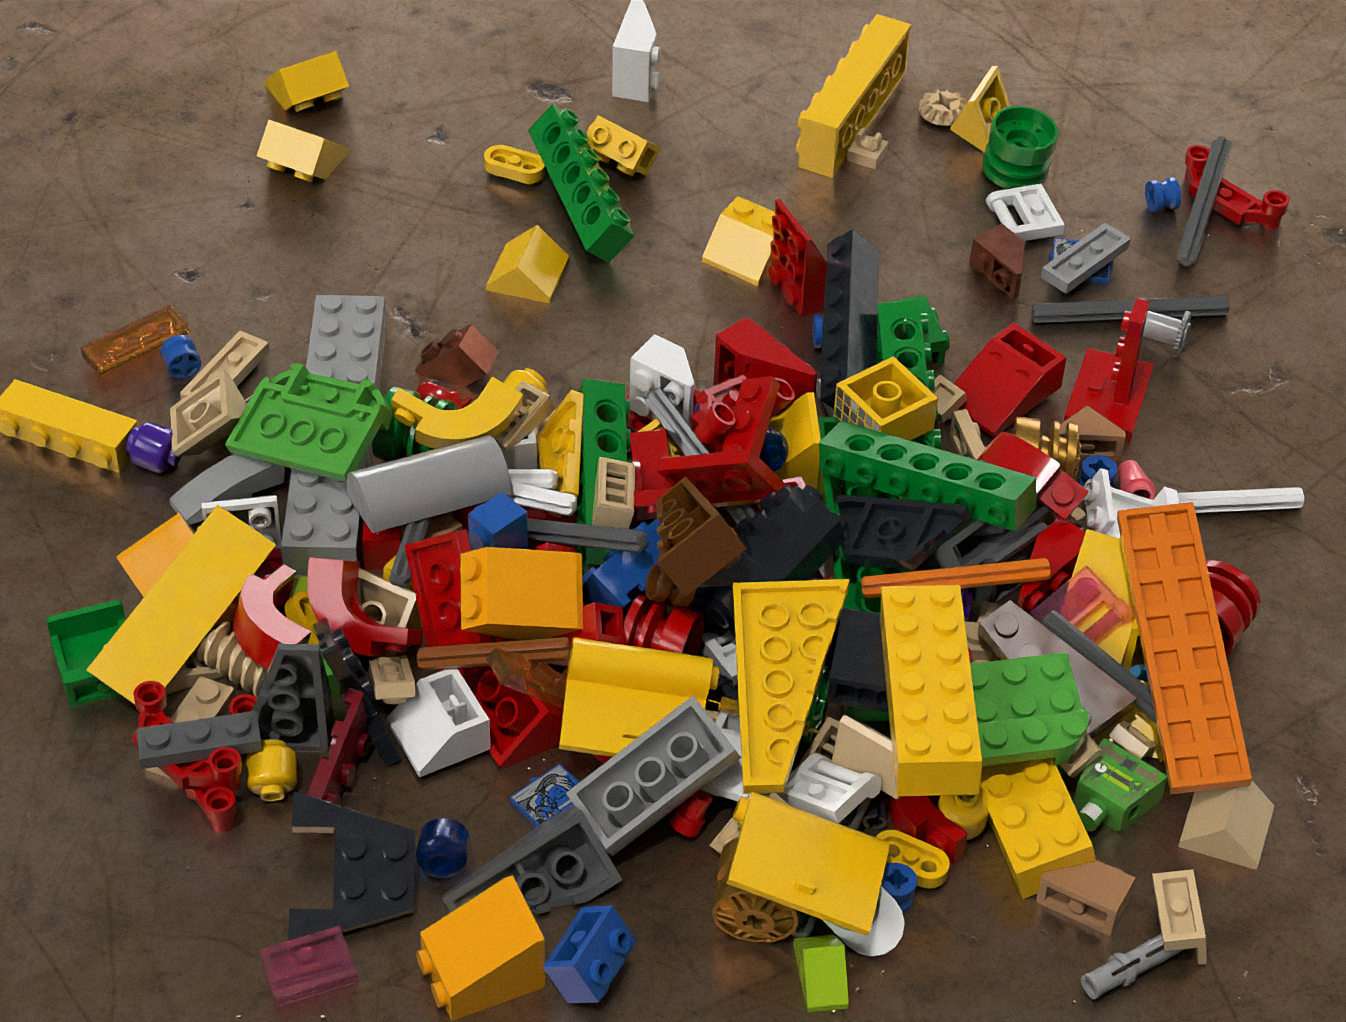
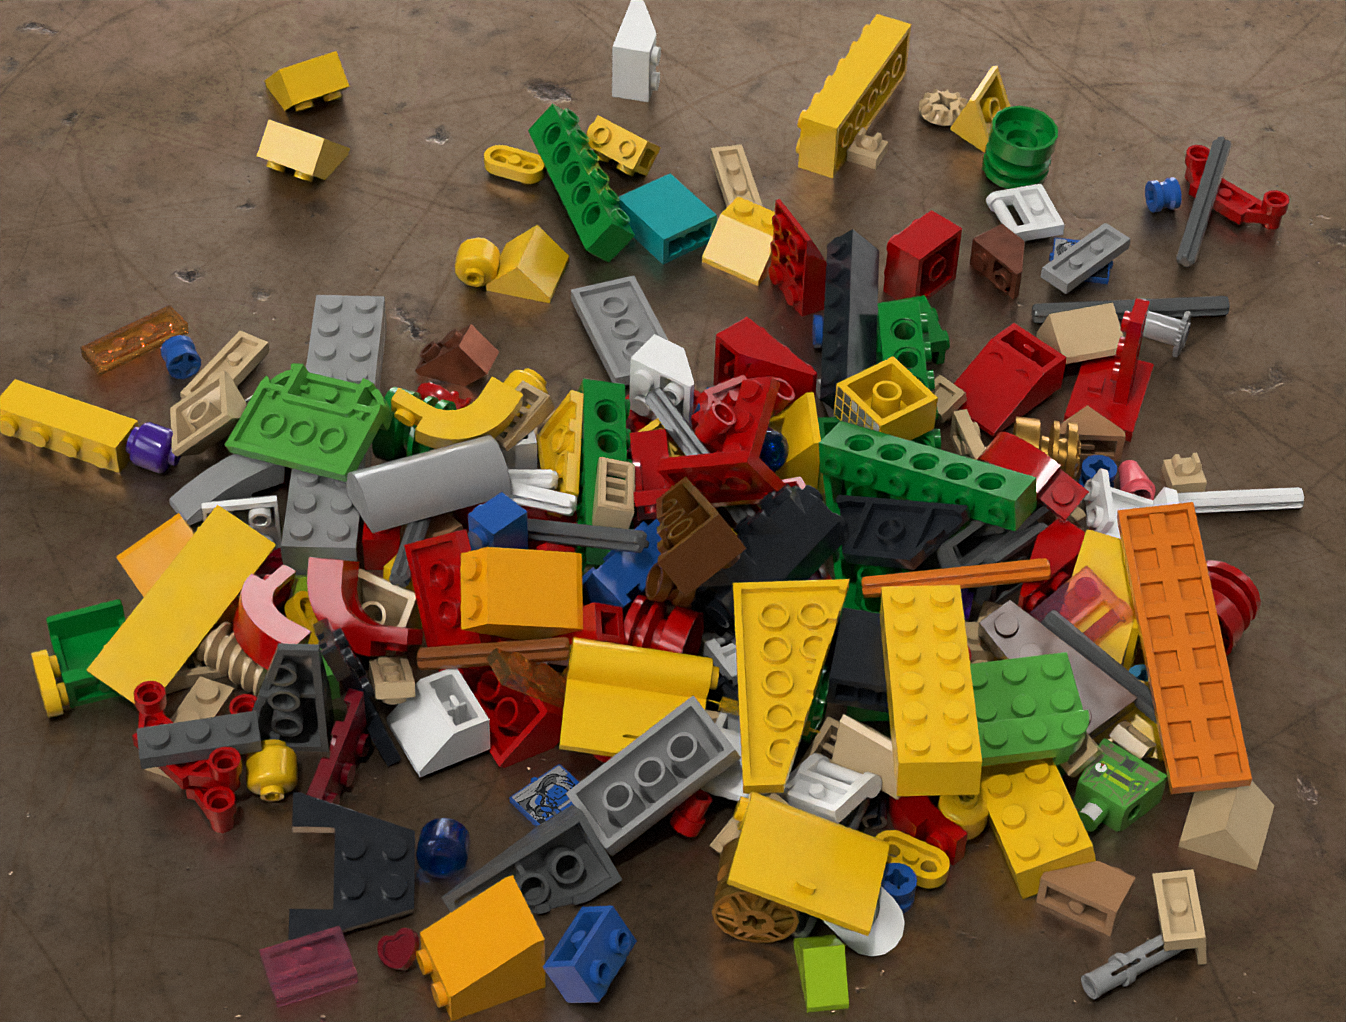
(46, 671): none -> yellow plate
(399, 950): none -> dark red piece
(477, 262): none -> yellow head
(616, 322): none -> light grey plate
(668, 218): none -> teal brick
(734, 174): none -> tan plate
(922, 257): none -> red brick
(1082, 332): none -> tan slope
(1184, 474): none -> tan tile

